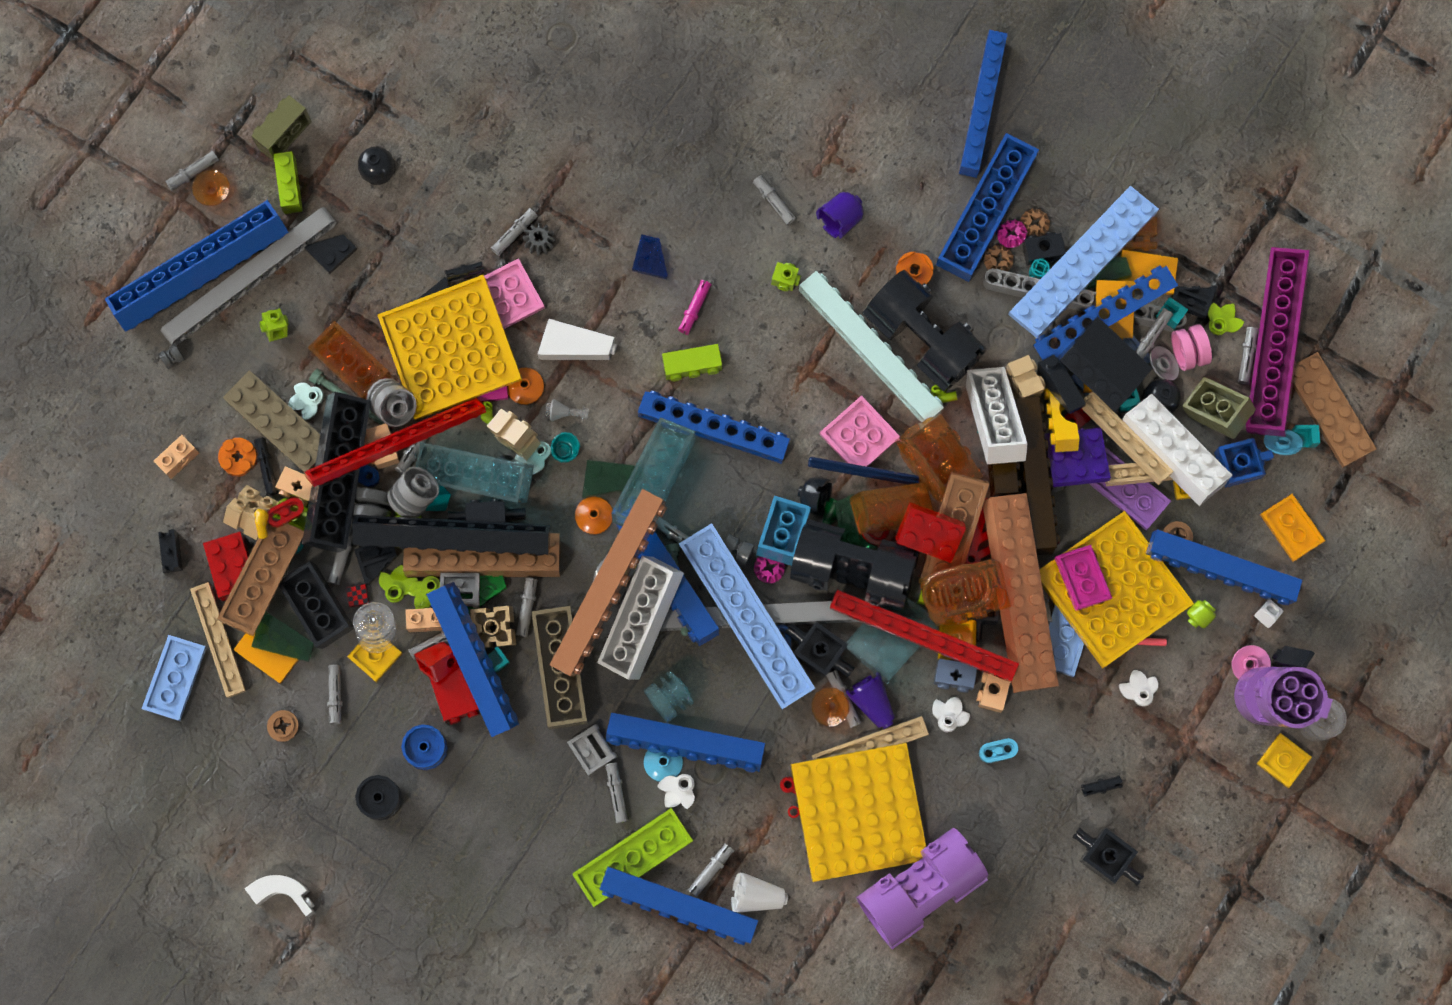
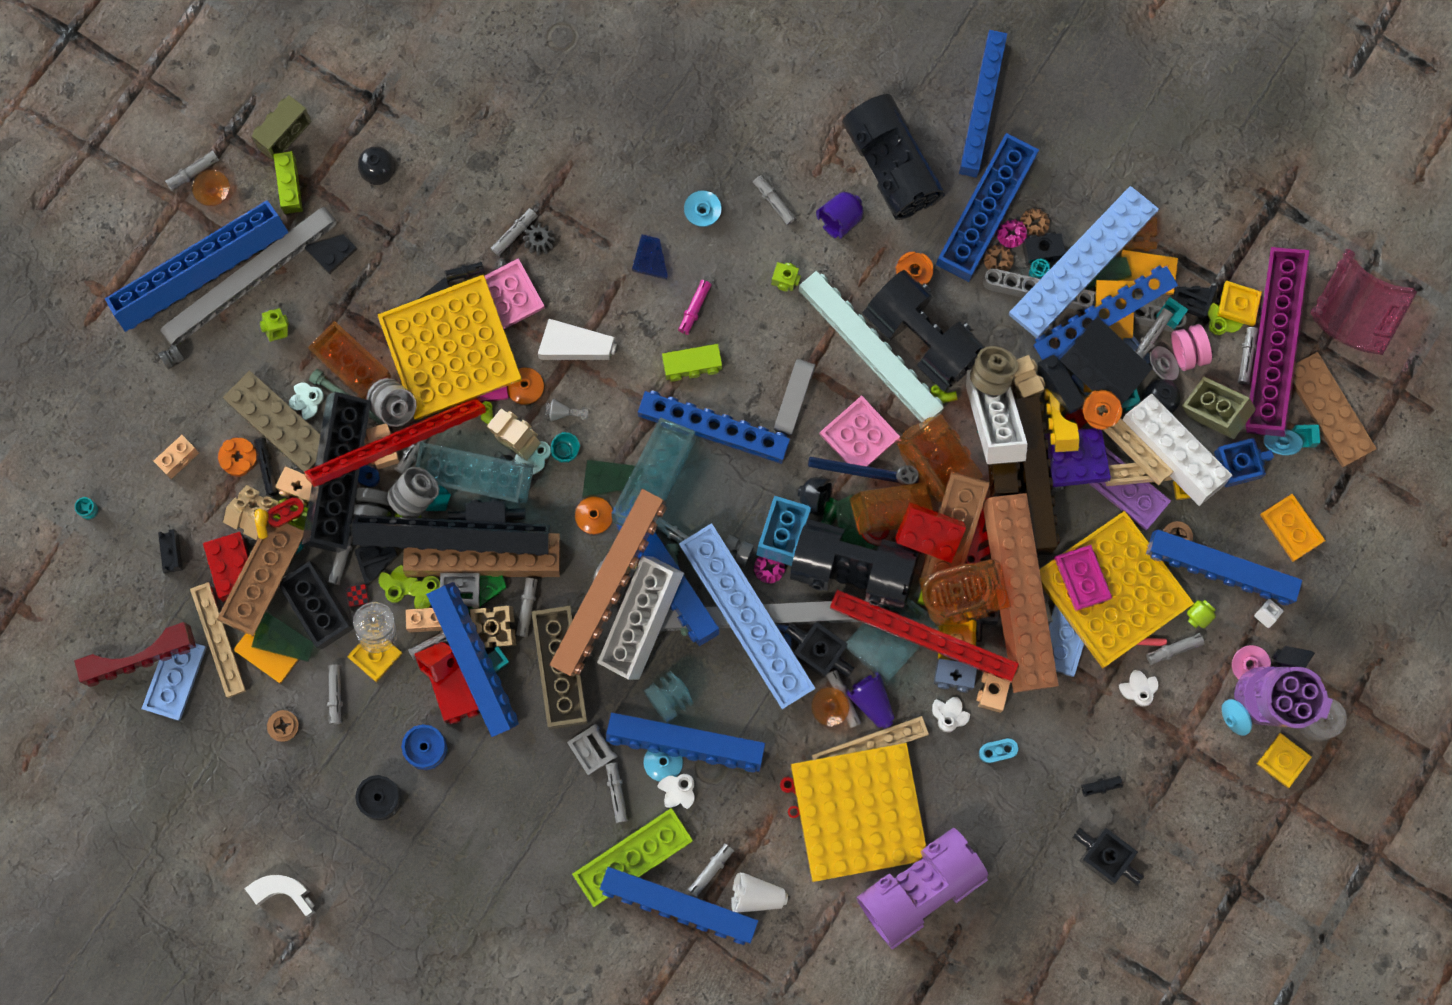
(86, 504): none -> teal wheel
(173, 641): none -> dark red arch
(703, 200): none -> medium azure dish
(794, 396): none -> light grey beam
(893, 156): none -> black cylinder
(911, 474): none -> dark grey wheel
(993, 370): none -> dark tan wheel
(1097, 399): none -> orange plate
(1179, 647): none -> light grey pin
(1236, 717): none -> medium azure dish
(1239, 303): none -> yellow tile
(1361, 307): none -> clear pink hinge

